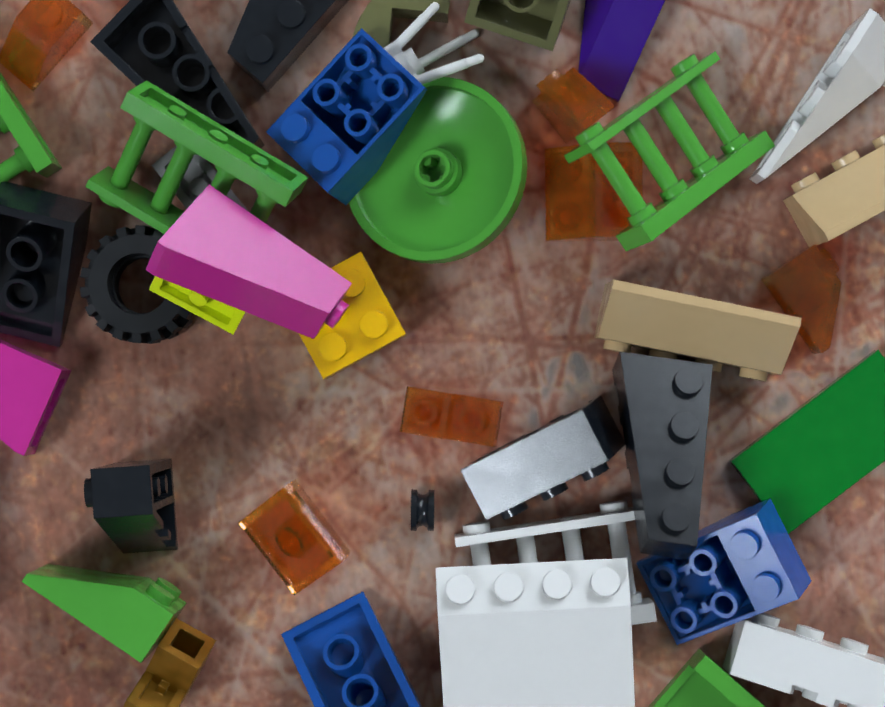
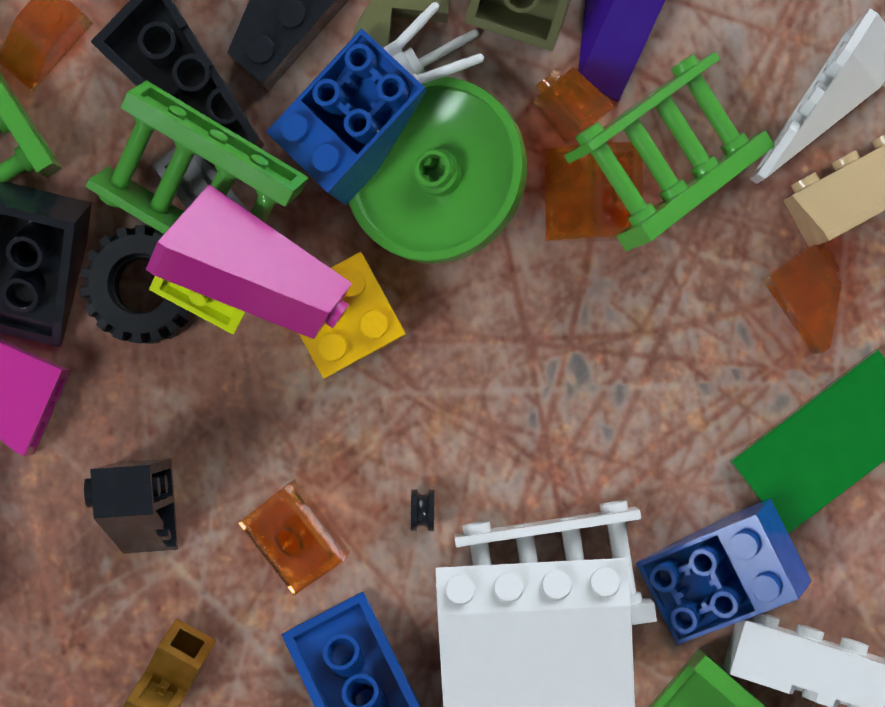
(119, 607): bright green slope -> none
(451, 416): clear orange slope -> none
(544, 460): wedge -> none
(665, 441): black wedge -> none
(696, 329): tan slope -> none

